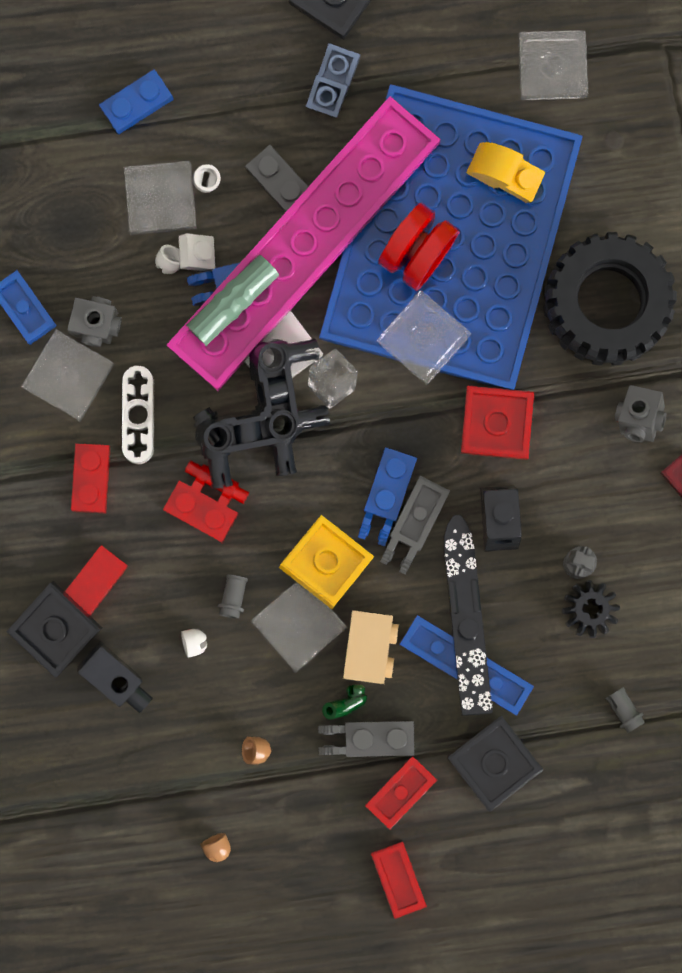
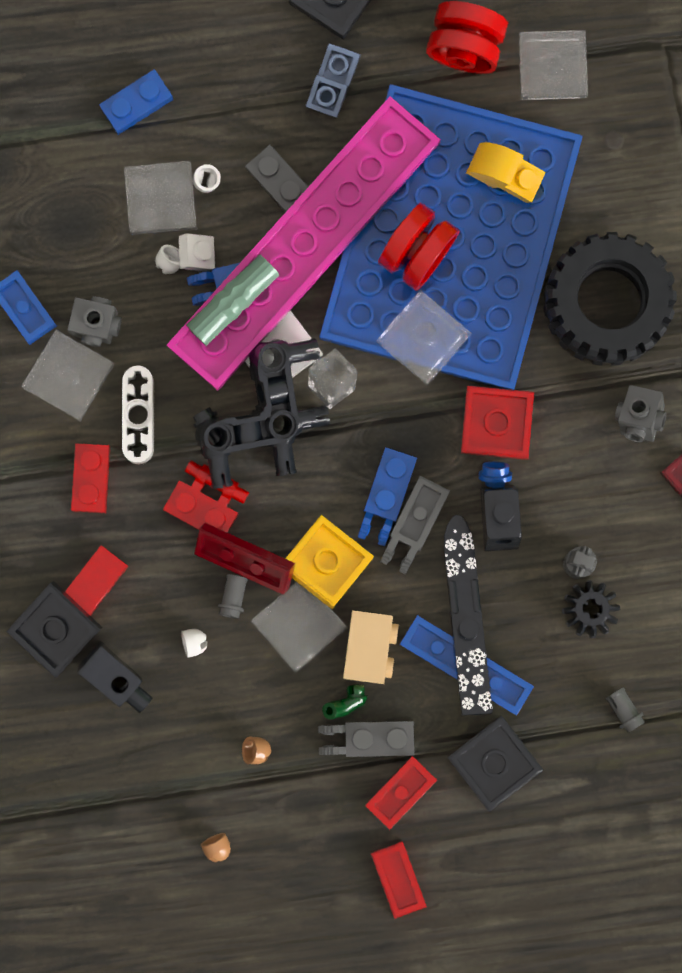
(244, 558): none -> dark red tile
(467, 37): none -> red wheel
(495, 474): none -> blue plate

